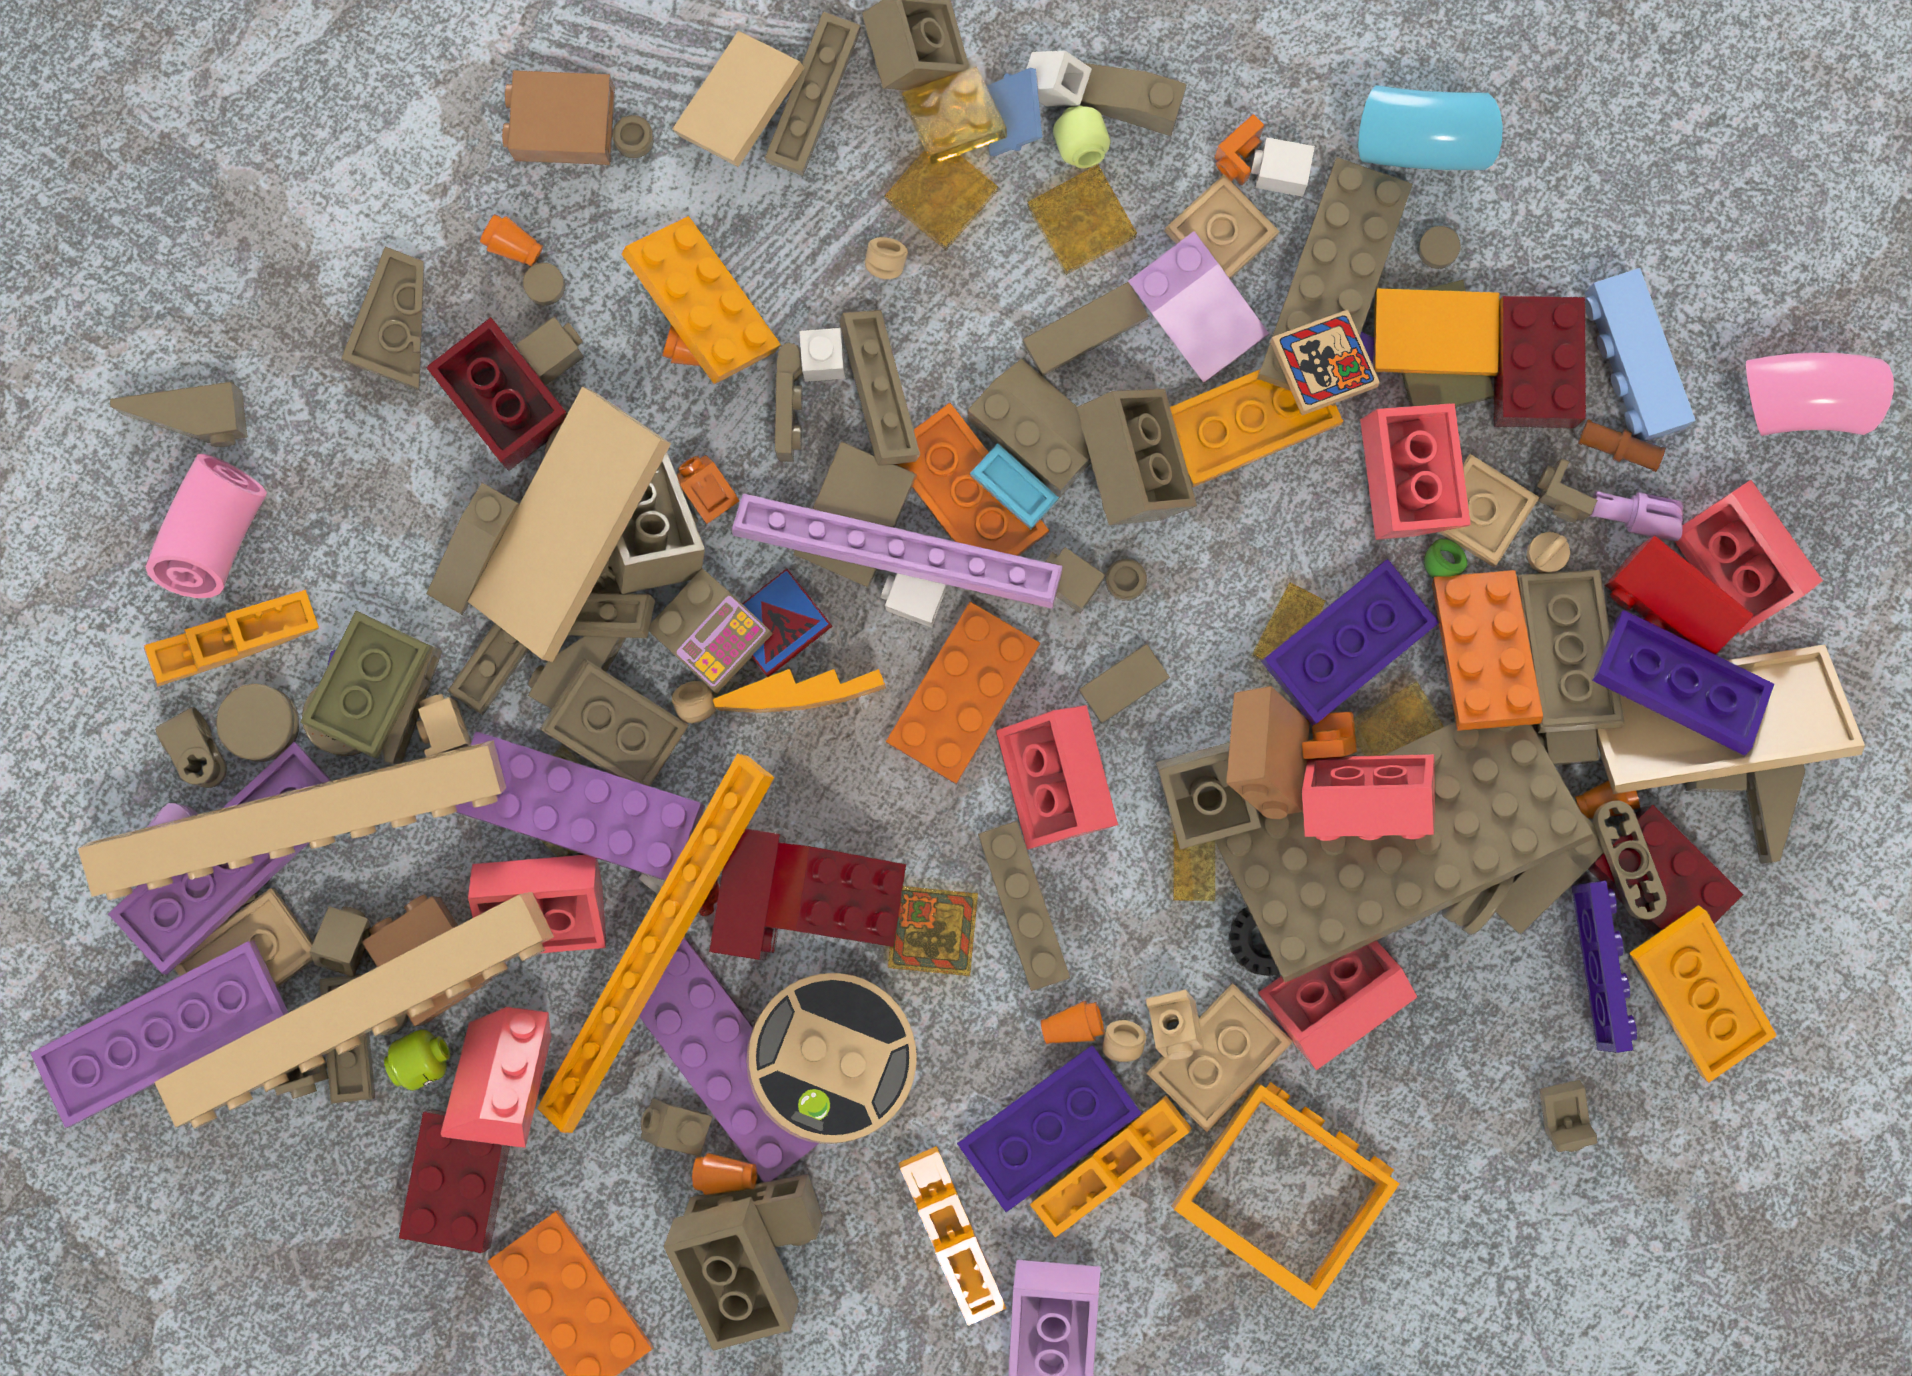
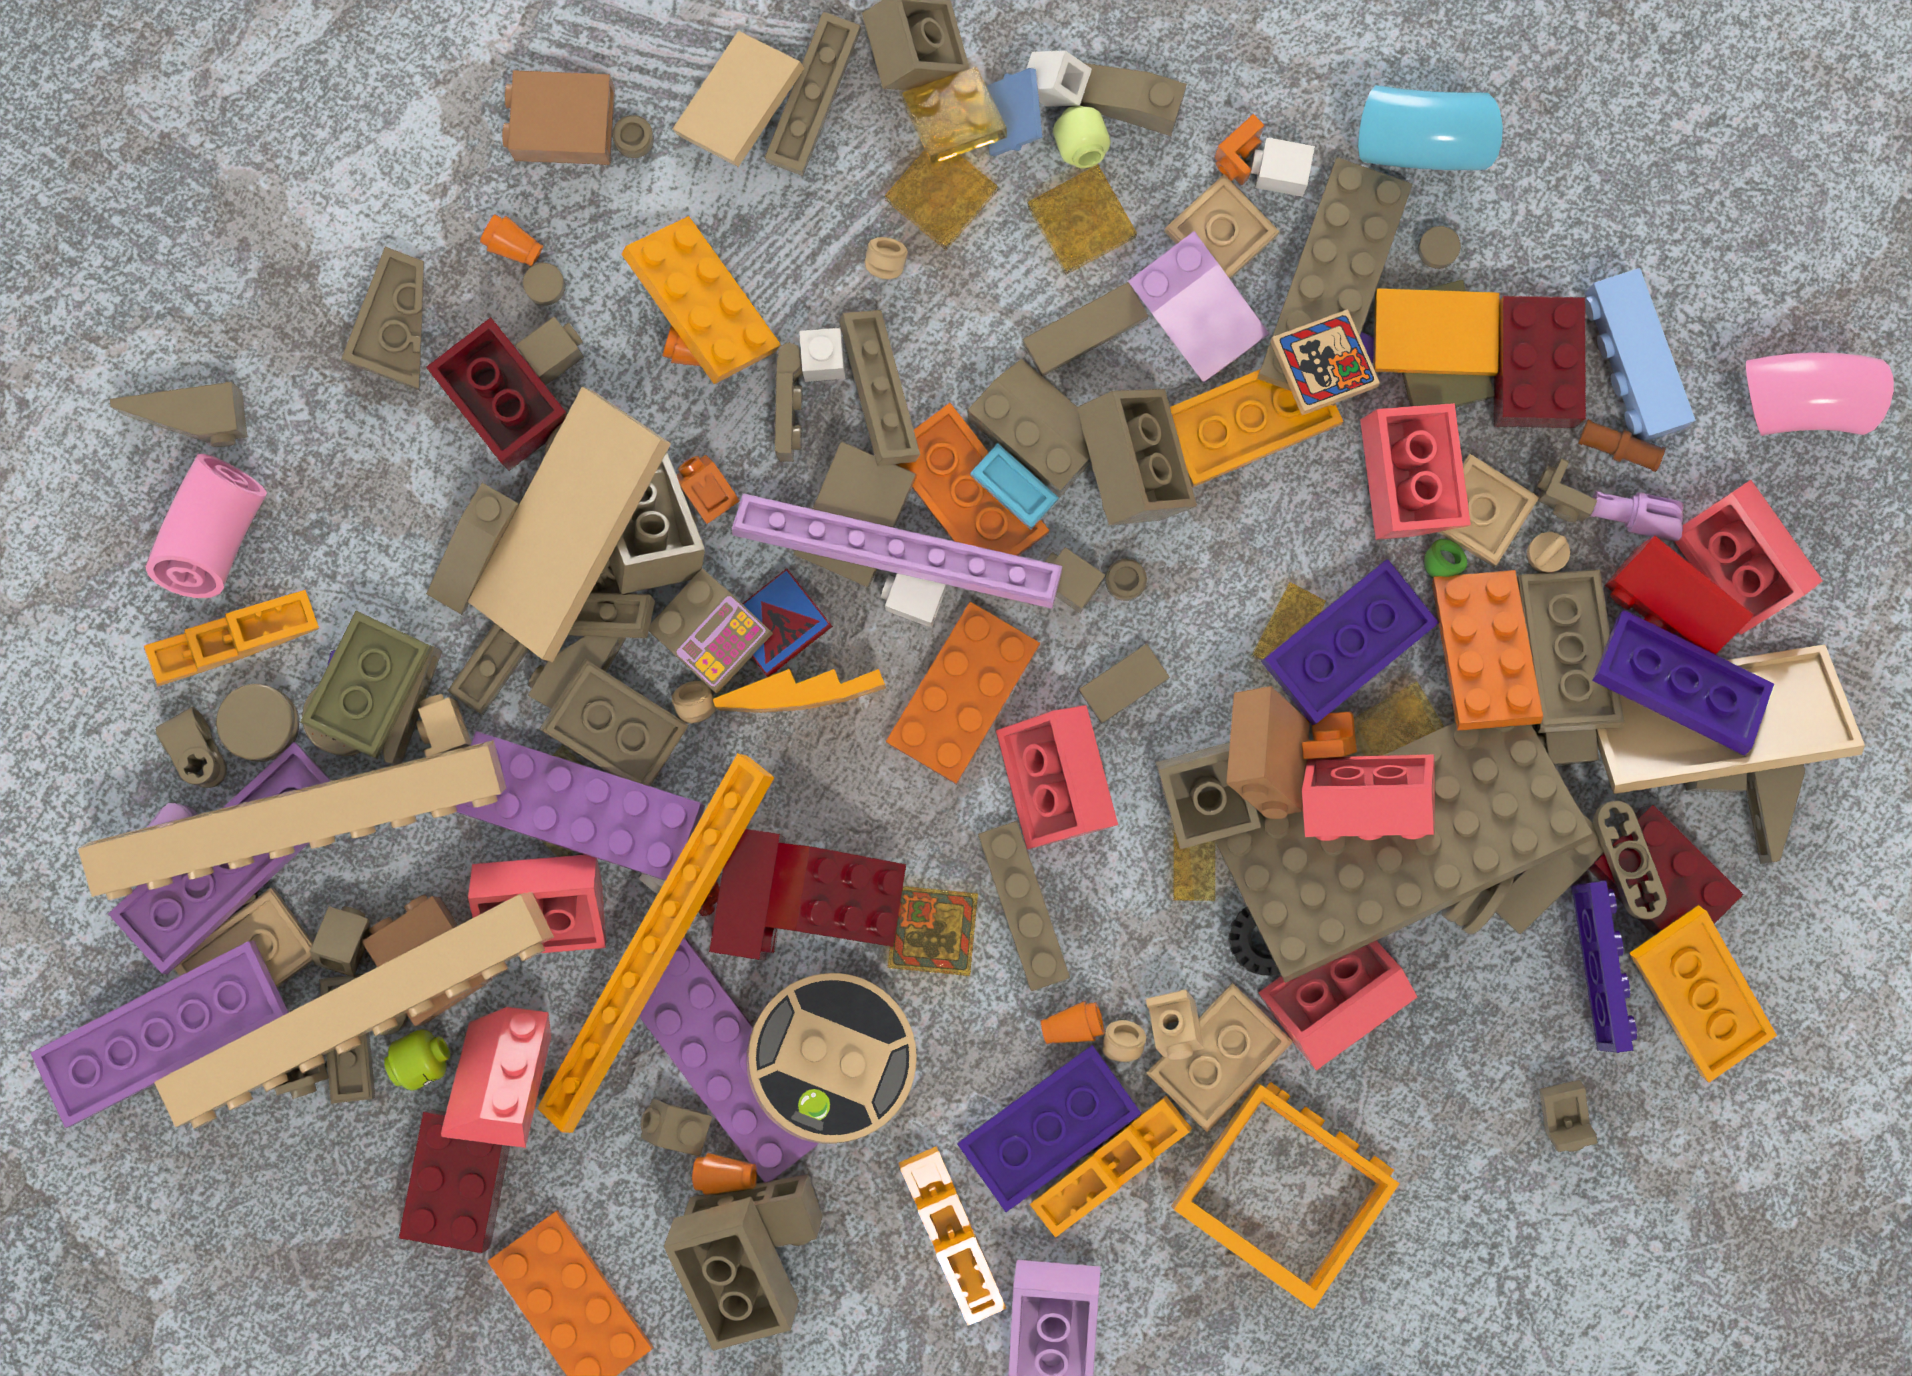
(1601, 794): orange cone -> none

